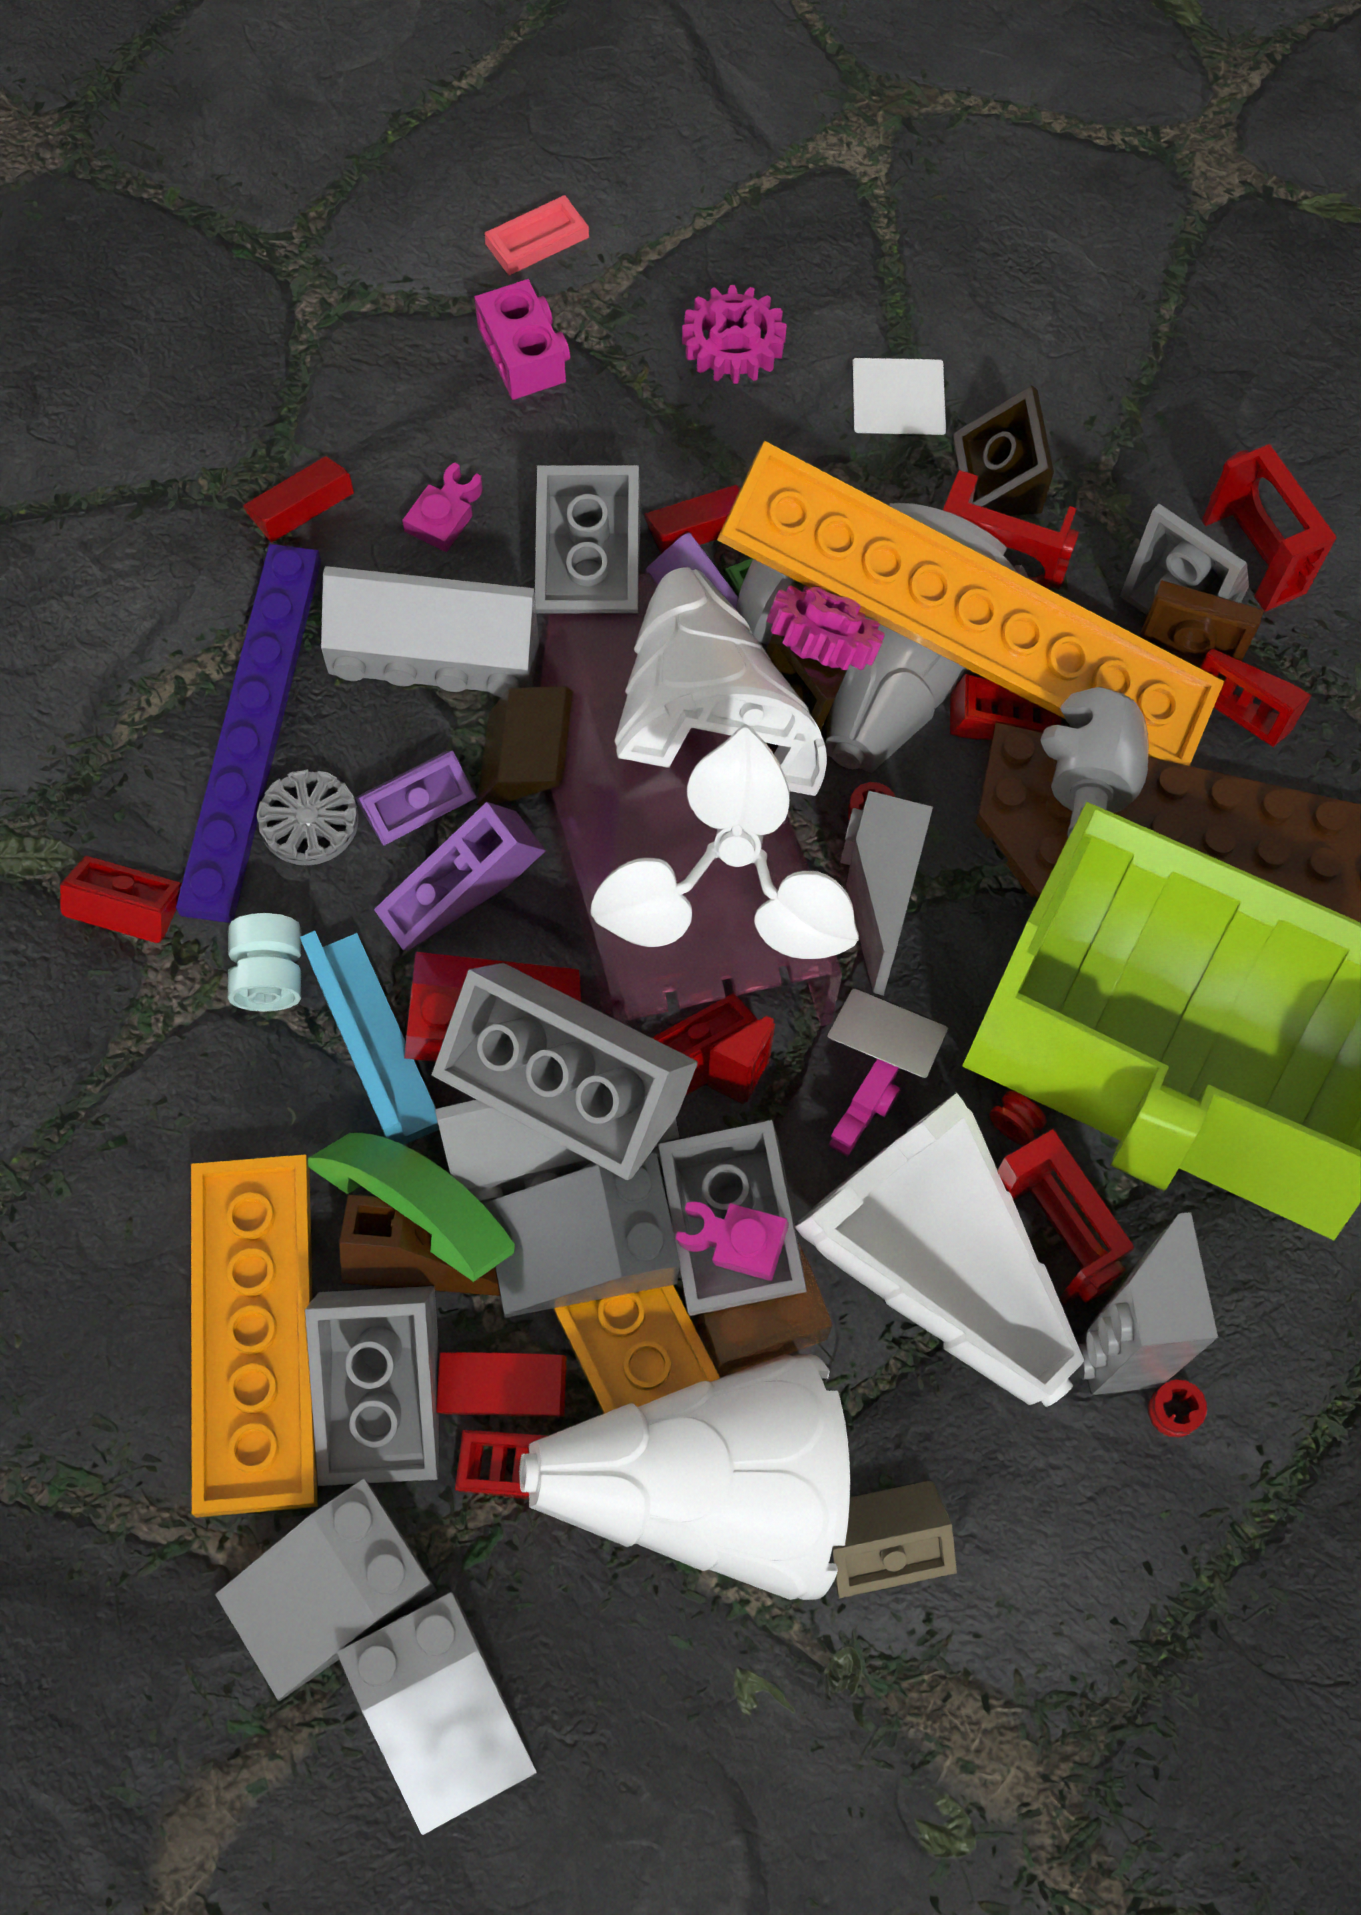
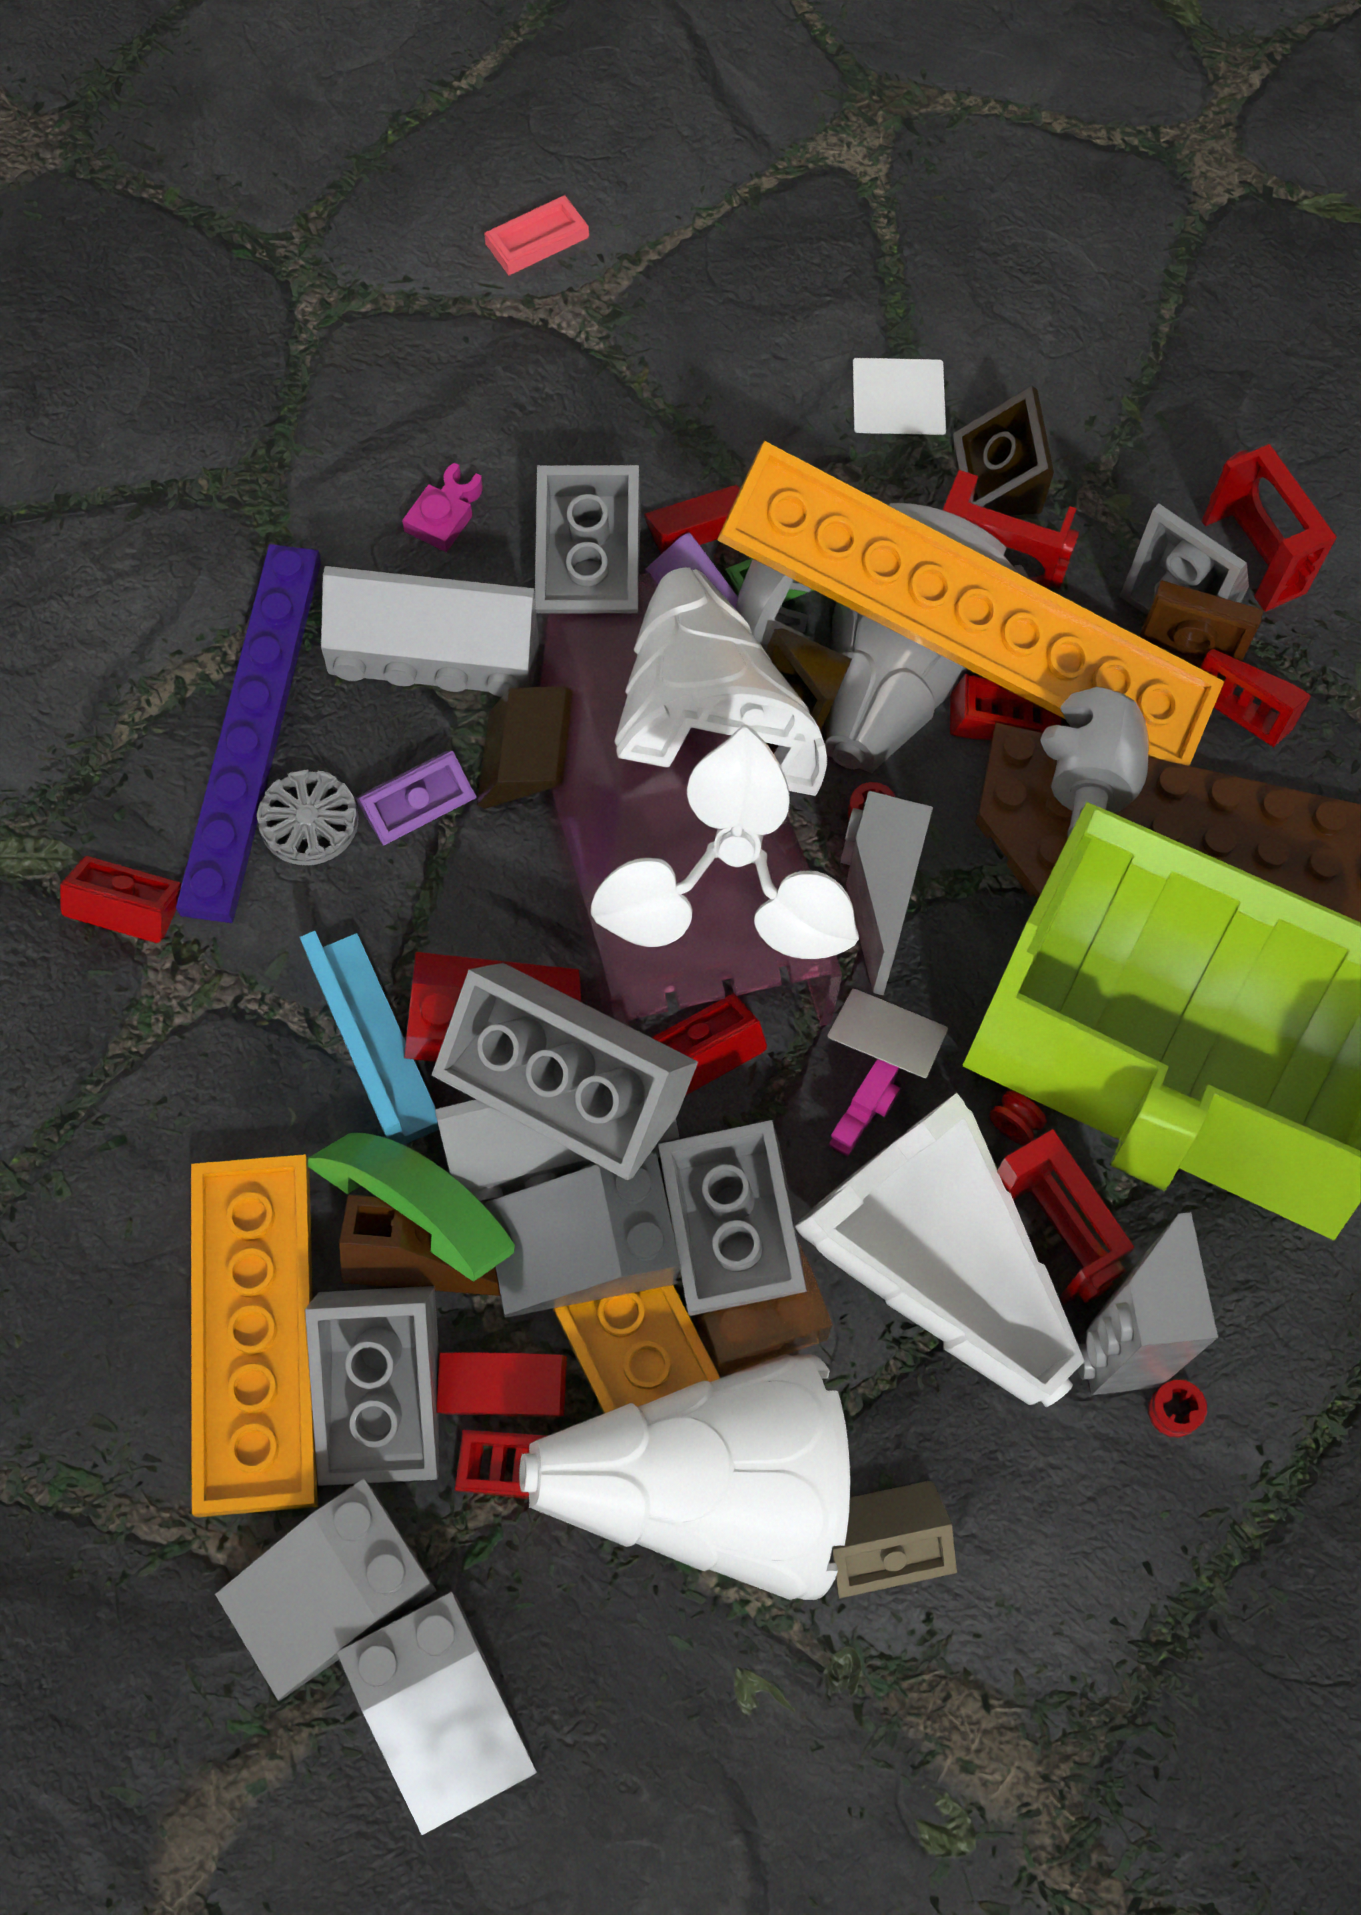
(265, 958): light aqua wheel -> none
(299, 498): red slope -> none
(460, 874): medium lavender slope -> none
(521, 338): dark pink brick -> none
(734, 334): dark pink gear -> none
(741, 1060): red slope -> none
(742, 1241): dark pink plate -> none
(825, 627): dark pink gear -> none

